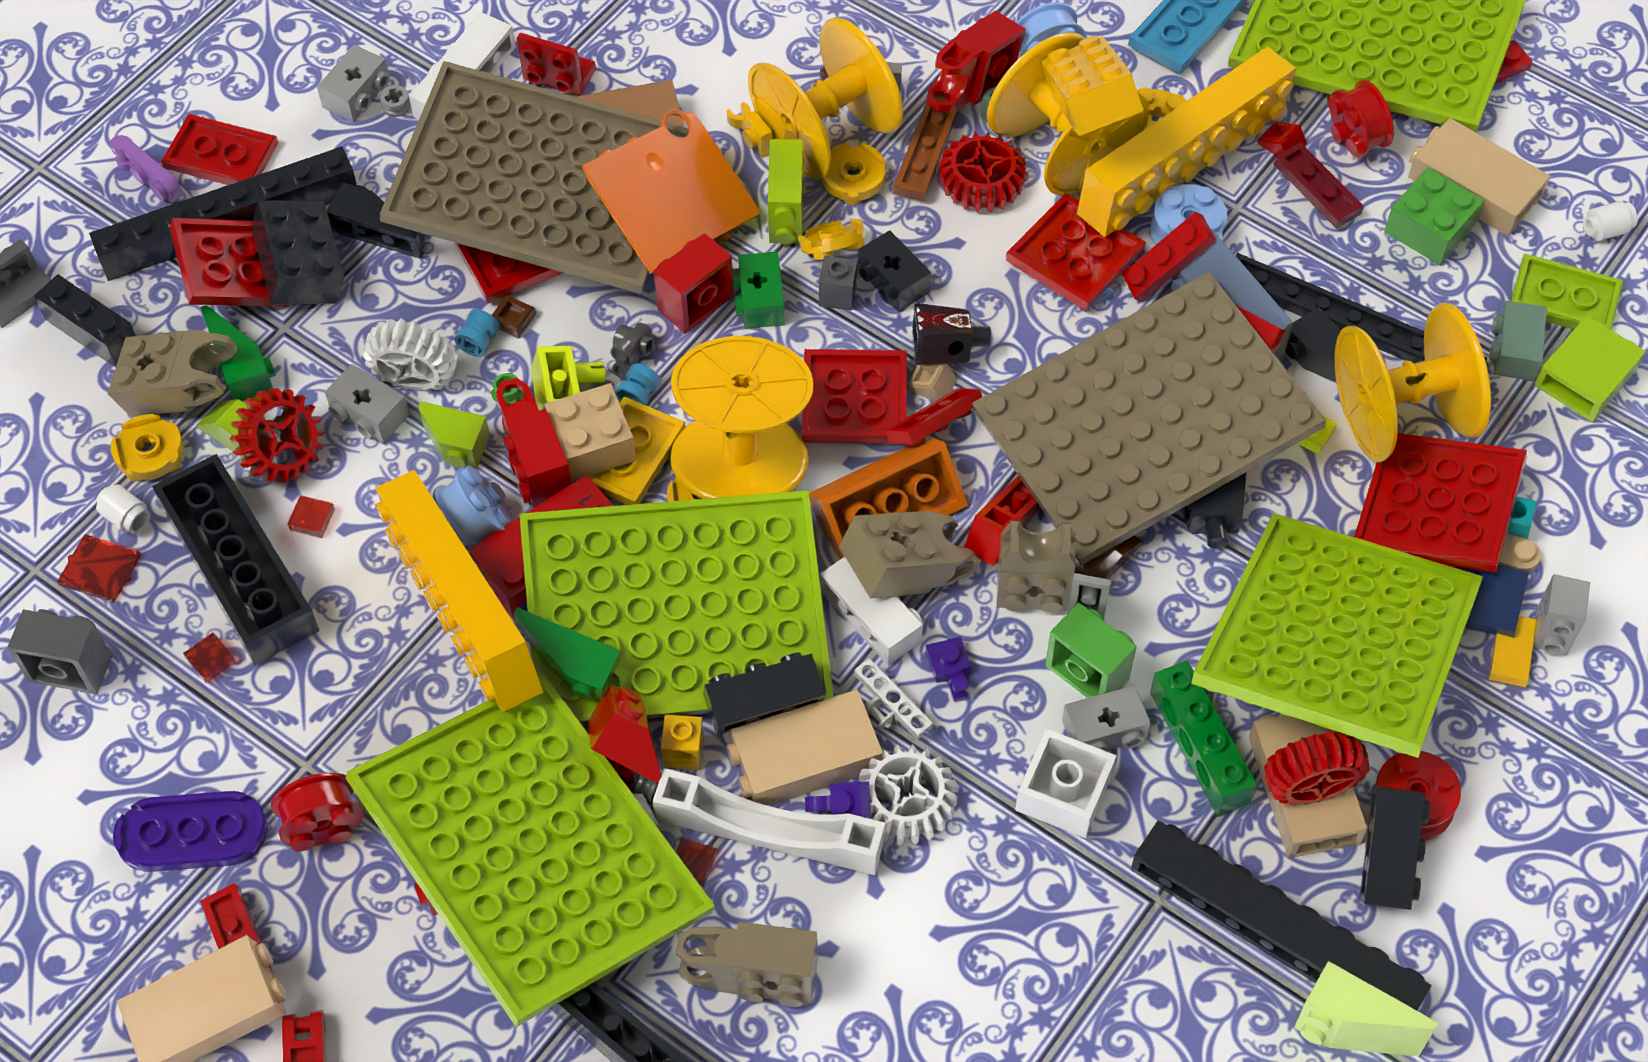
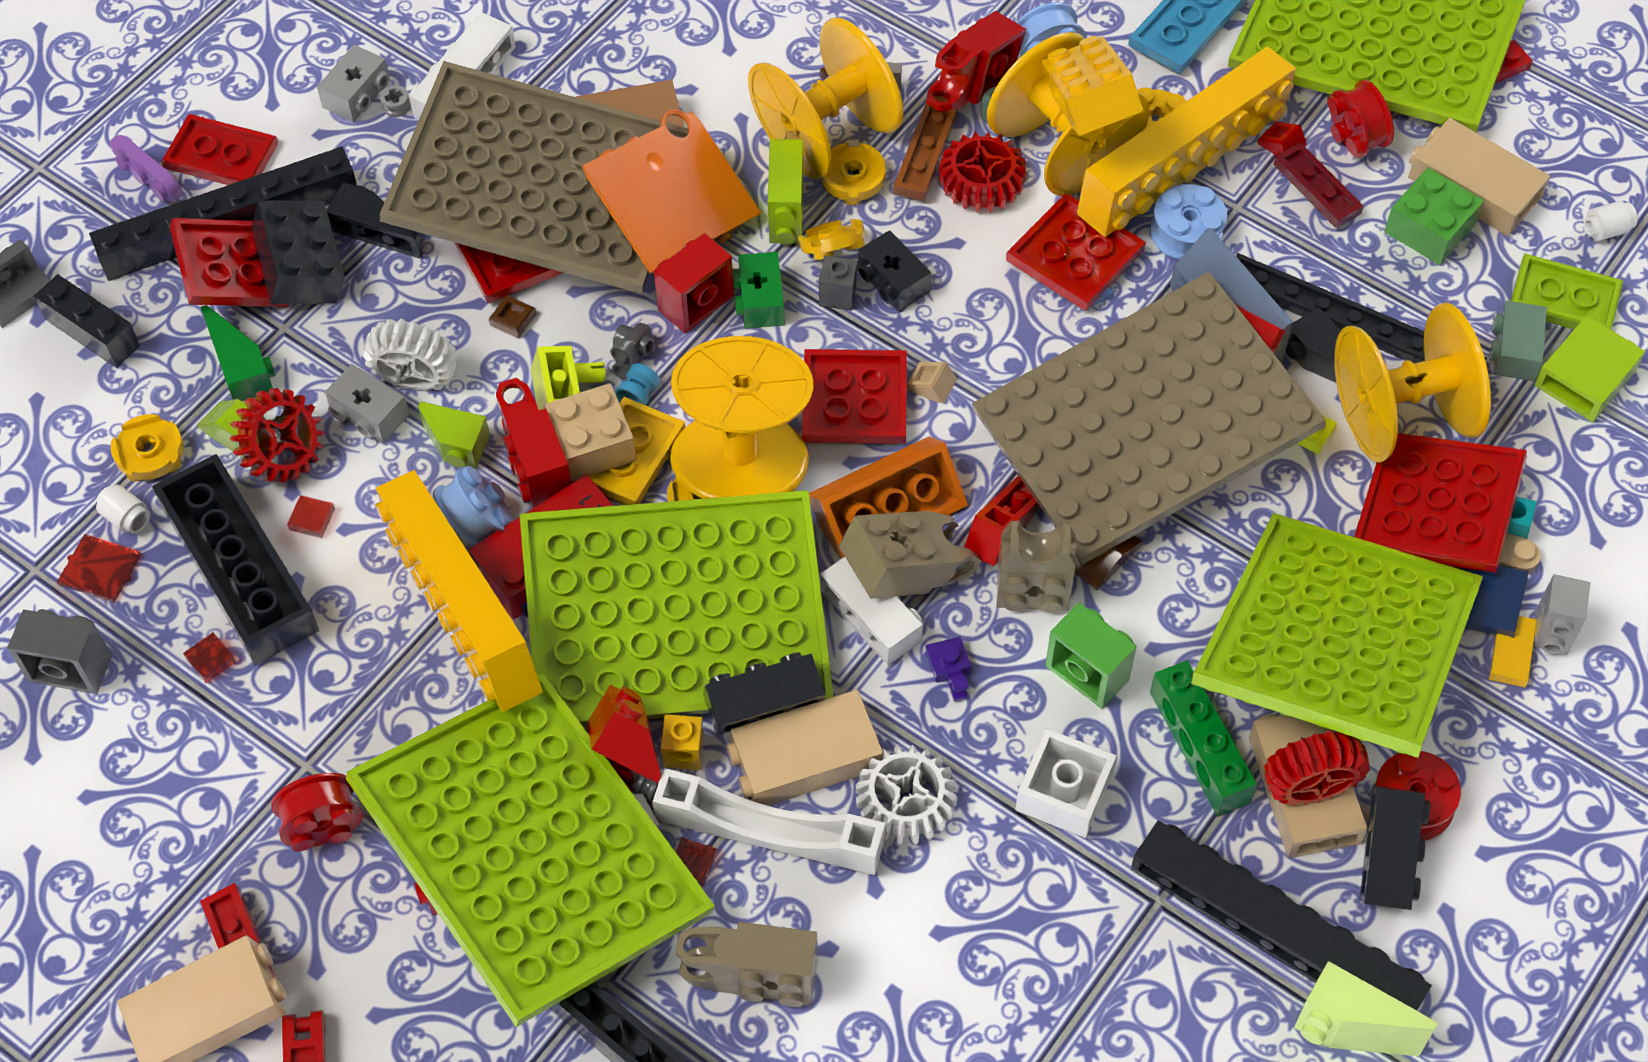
(169, 371): dark tan brick -> none
(190, 831): dark purple tile -> none
(478, 330): dark azure wheel -> none
(510, 397): bright green plate -> none
(554, 65): red bracket -> none
(575, 657): green slope -> none
(755, 132): yellow plate -> none
(843, 799): dark purple plate -> none
(898, 716): white piece -> none
(933, 417): red plate -> none
(945, 335): black torso -> none
(1090, 592): light grey slope -> none
(1108, 720): light grey brick -> none
(1169, 256): red plate -> none
(1217, 512): black torso -> none

